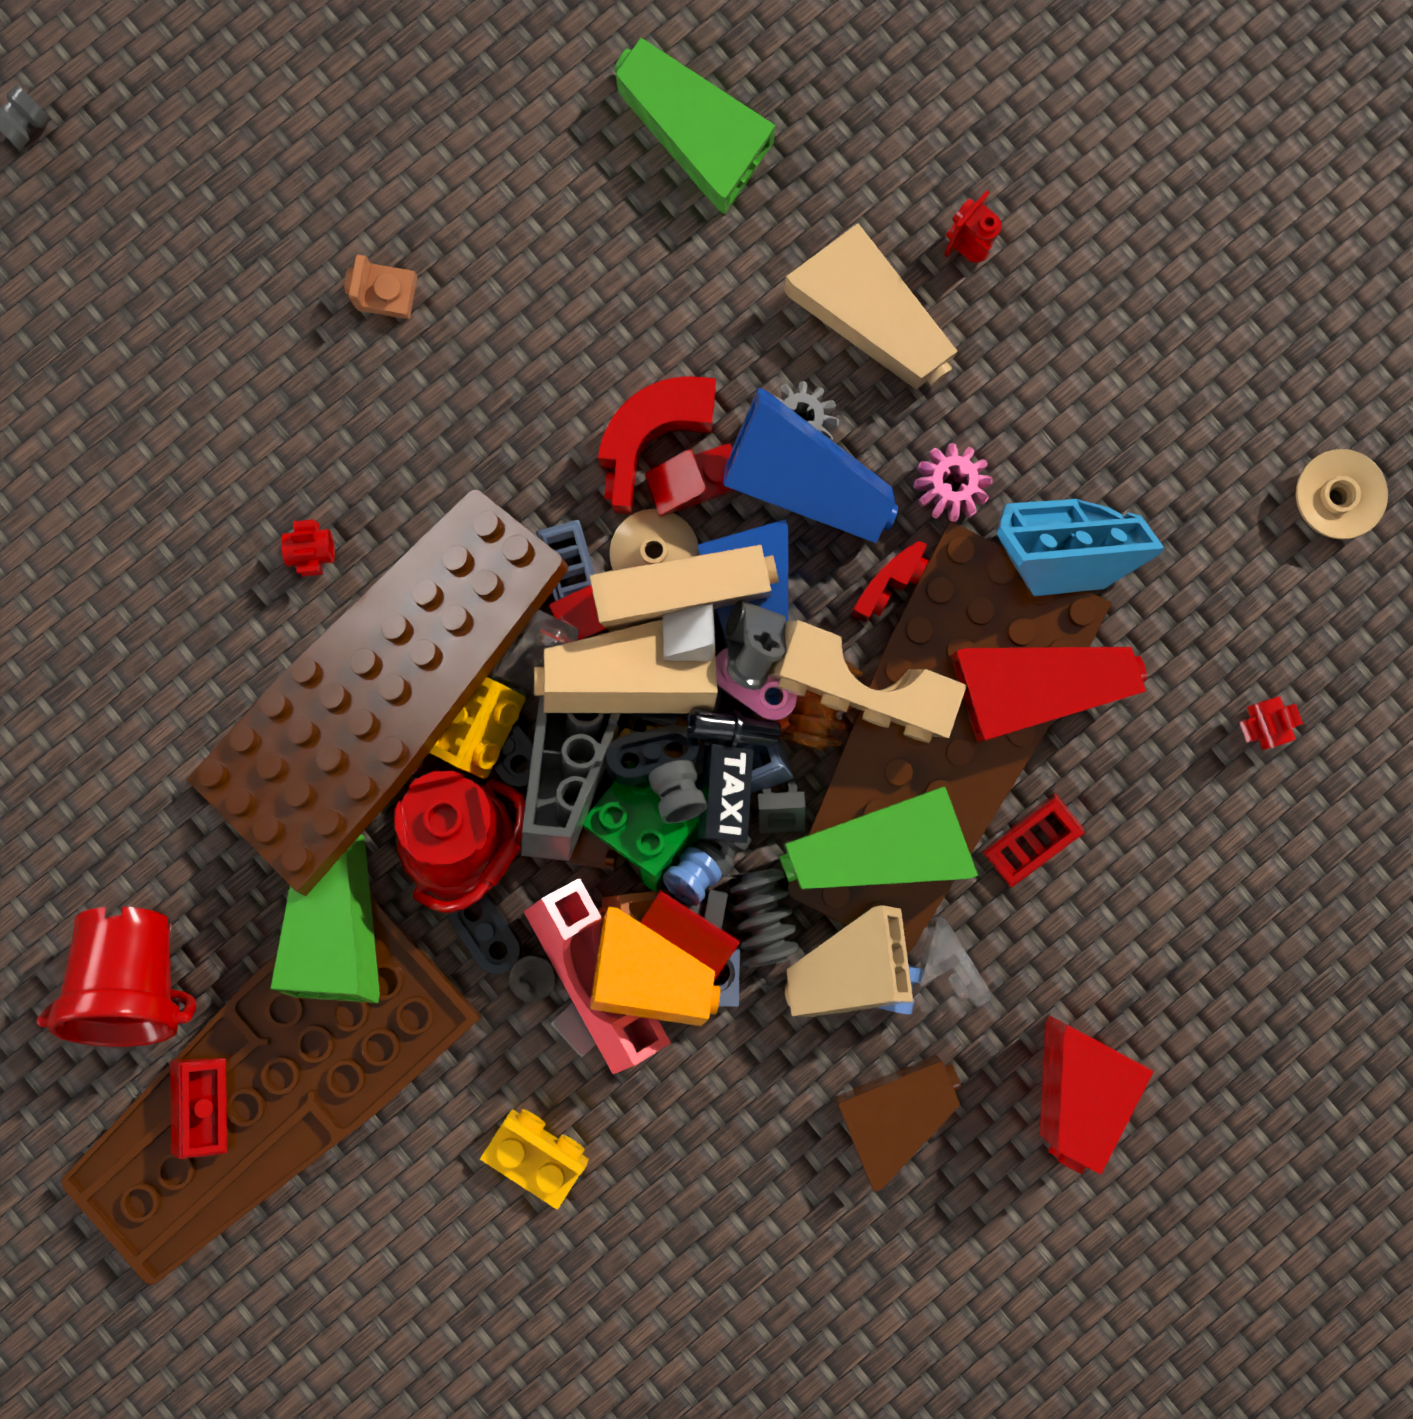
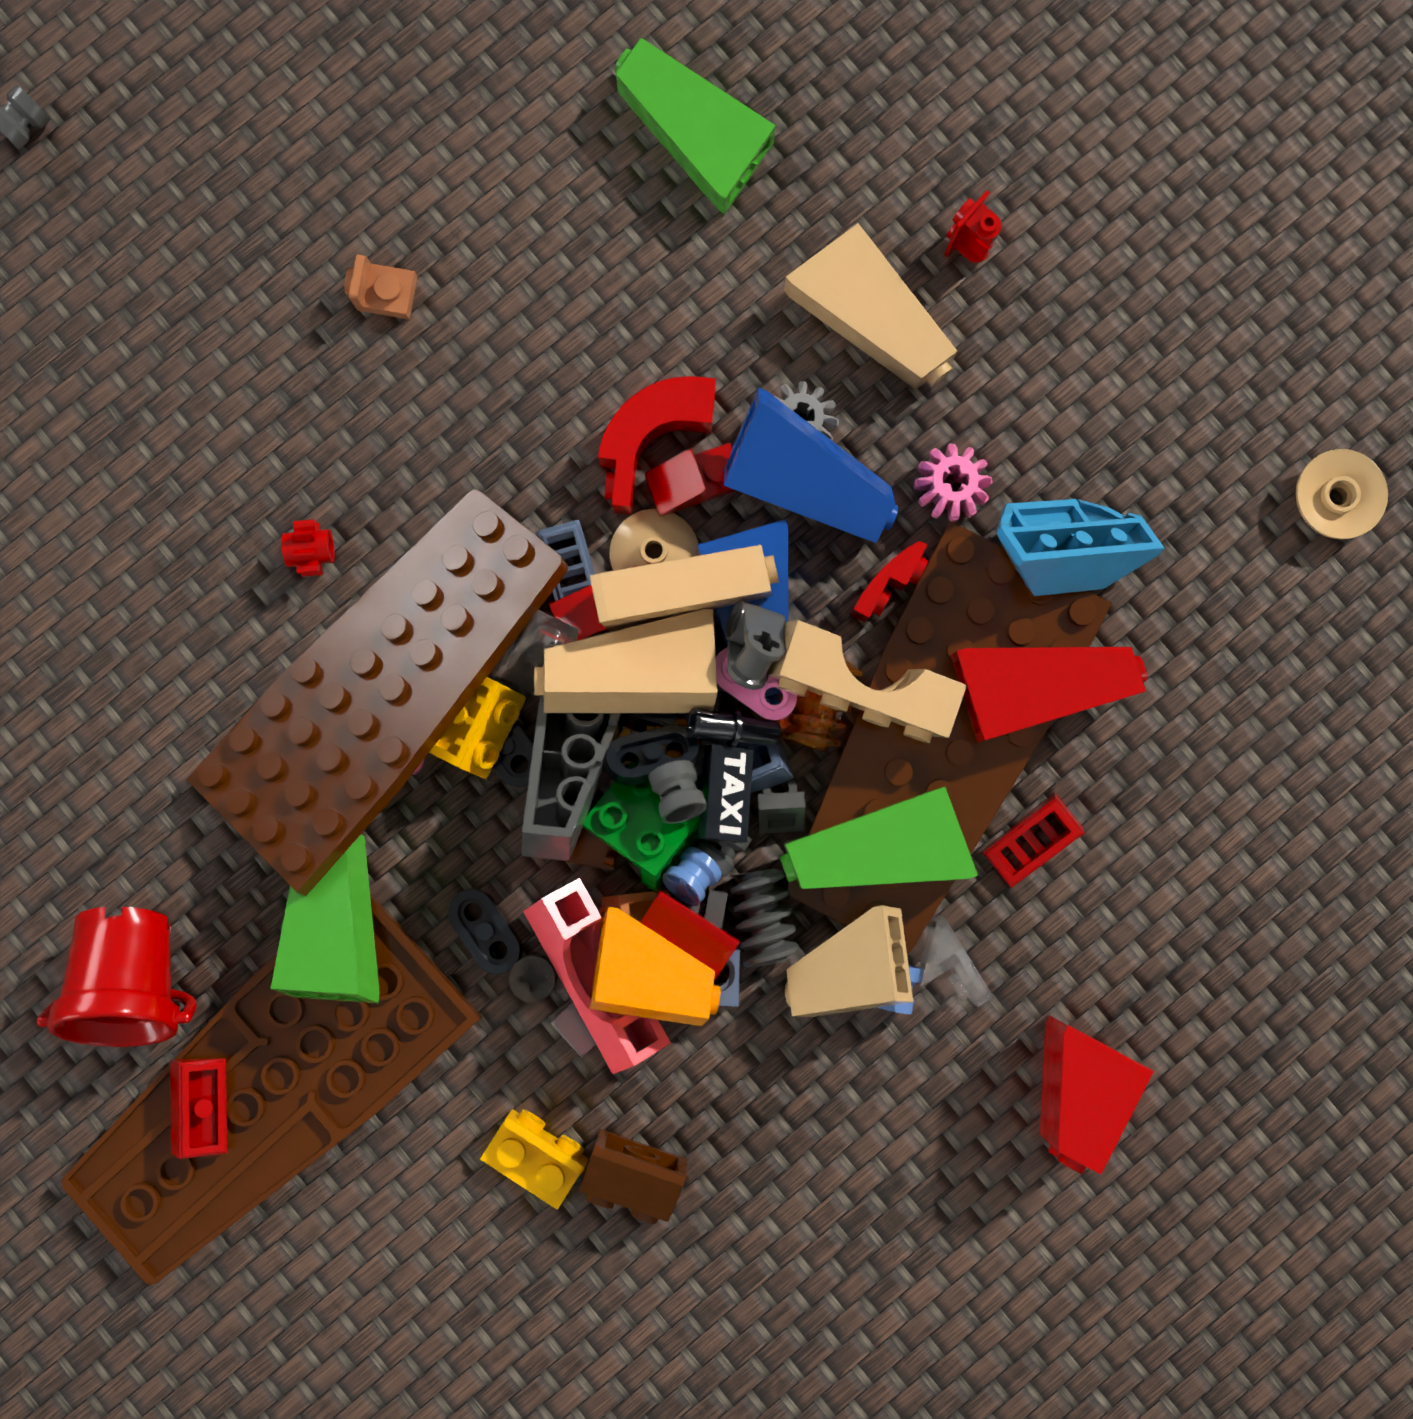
(456, 838): red piece -> none
(634, 1177): none -> reddish brown slope
(689, 634): light grey slope -> none
(898, 1115): reddish brown slope -> none
(1271, 723): red gear -> none

